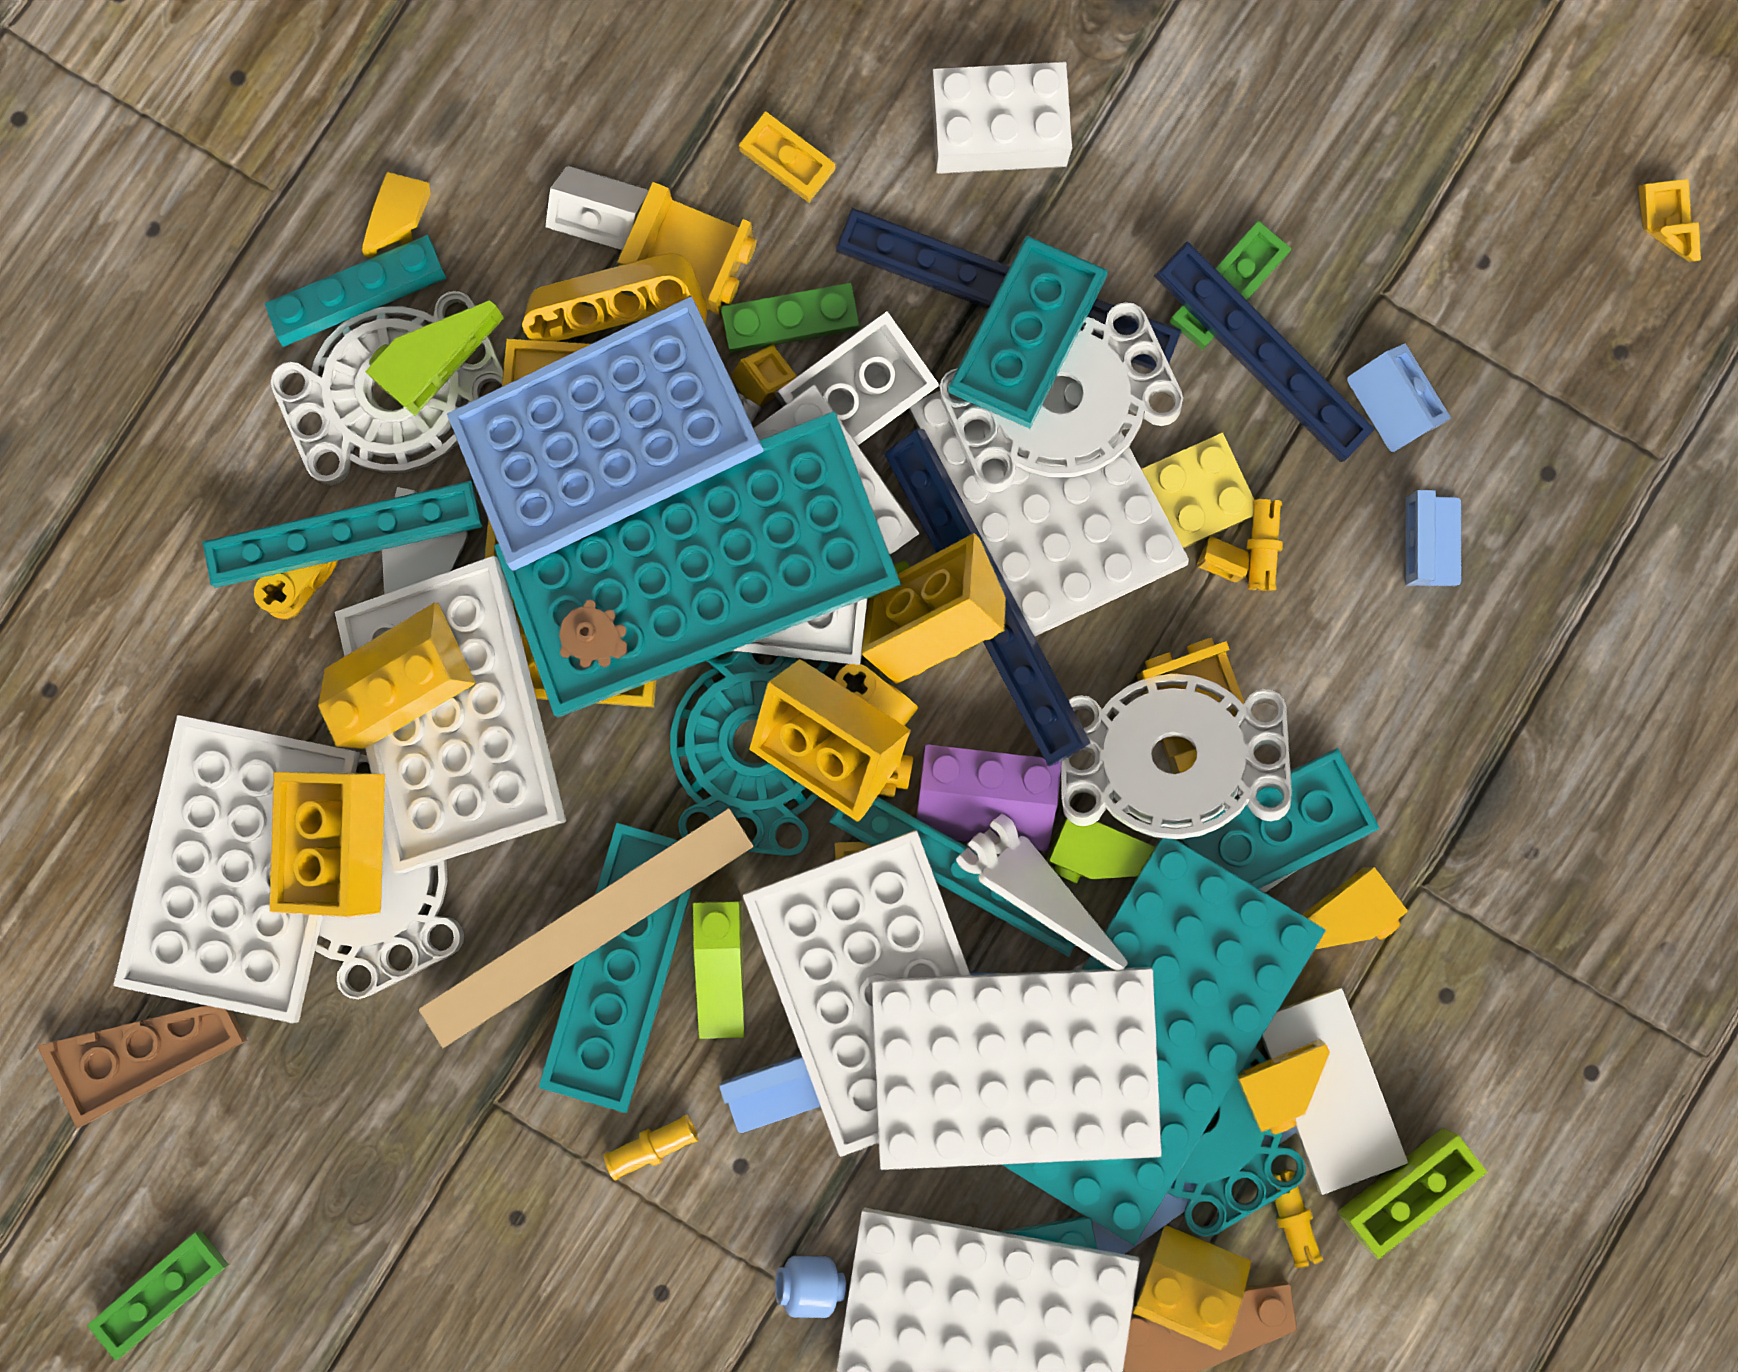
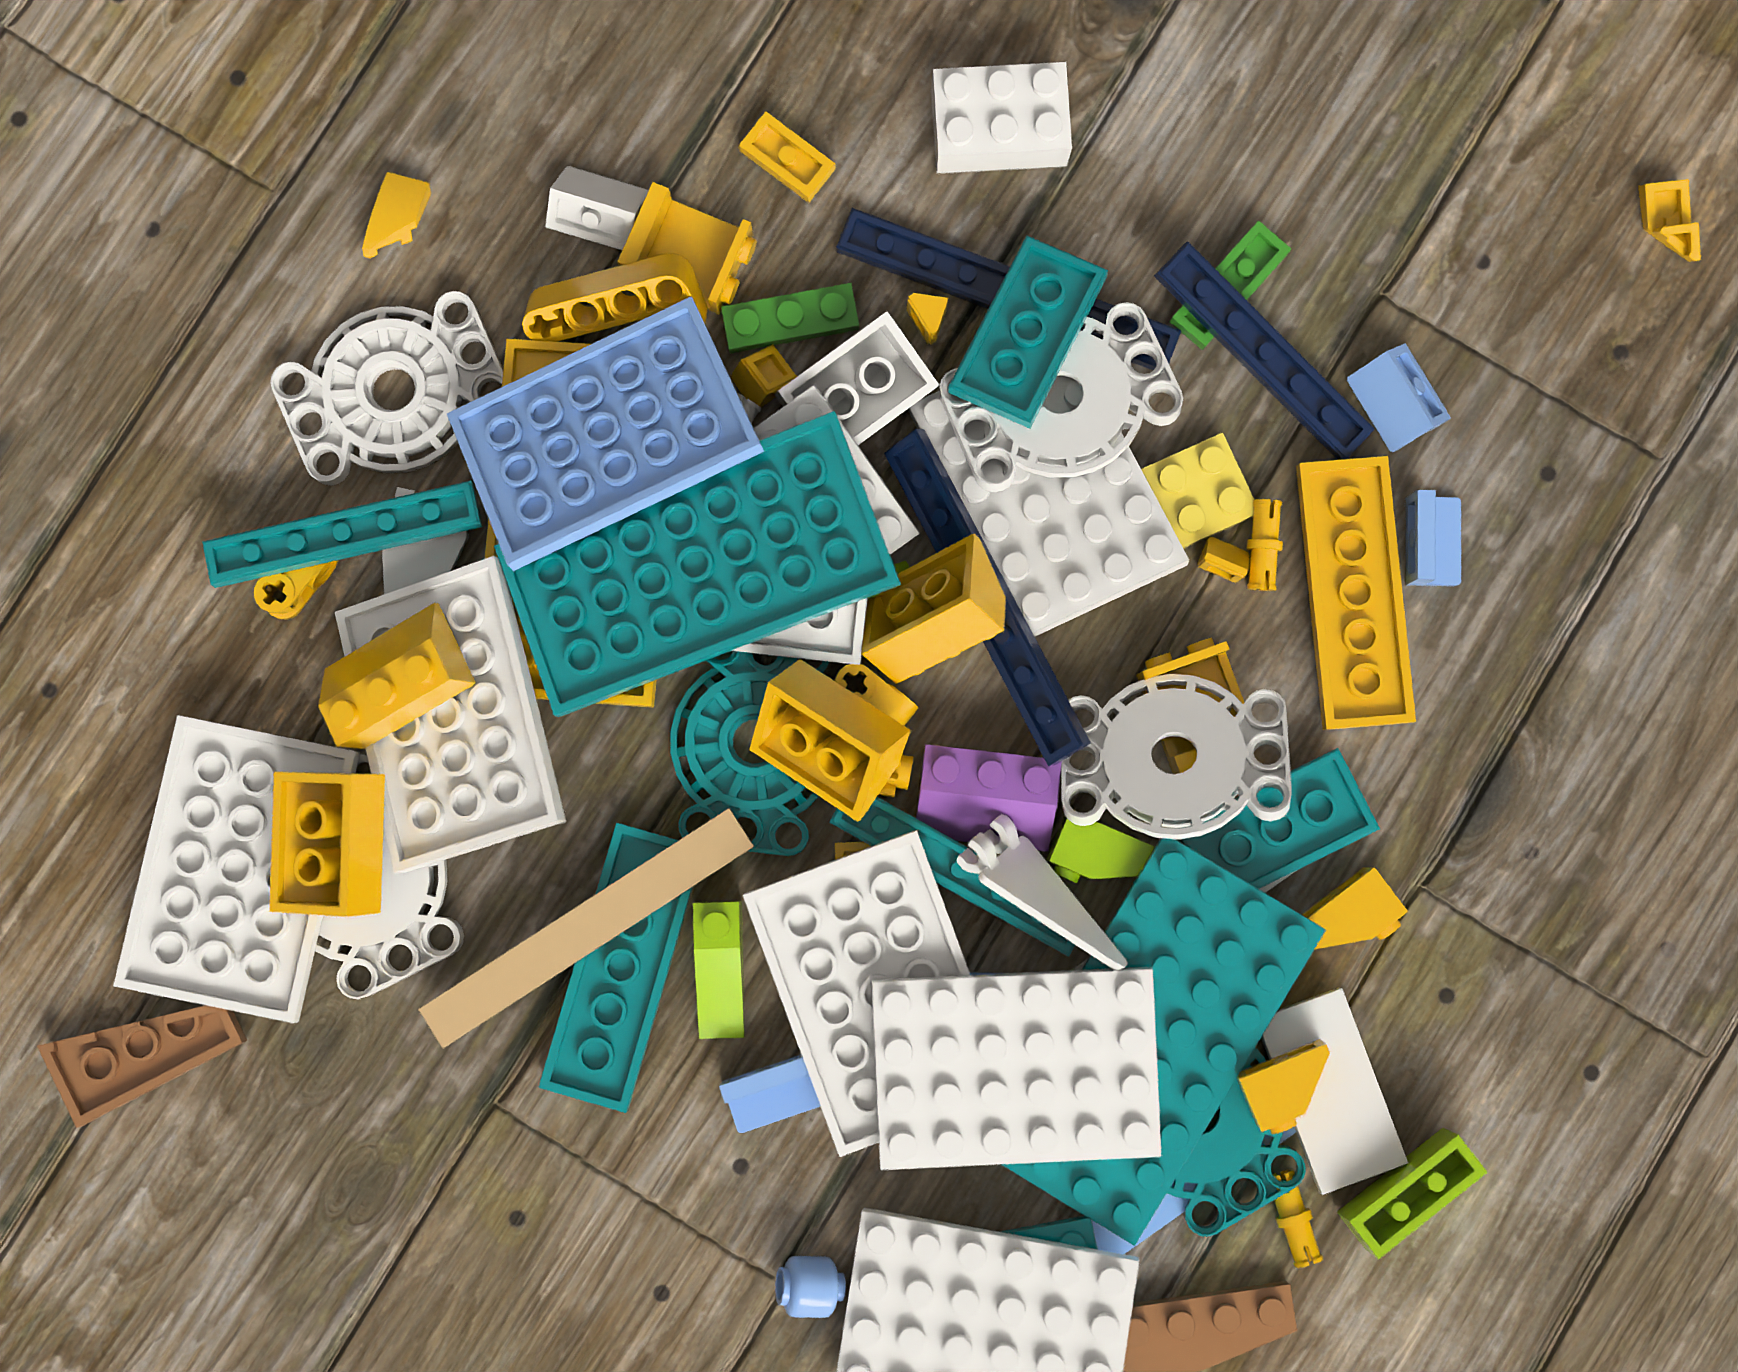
(157, 1295): bright green plate -> none
(355, 290): teal plate -> none
(426, 358): lime slope -> none
(592, 635): medium nougat piece -> none
(650, 1147): yellow pin -> none
(927, 314): none -> yellow slope
(1193, 1288): yellow slope -> none
(1355, 593): none -> yellow plate

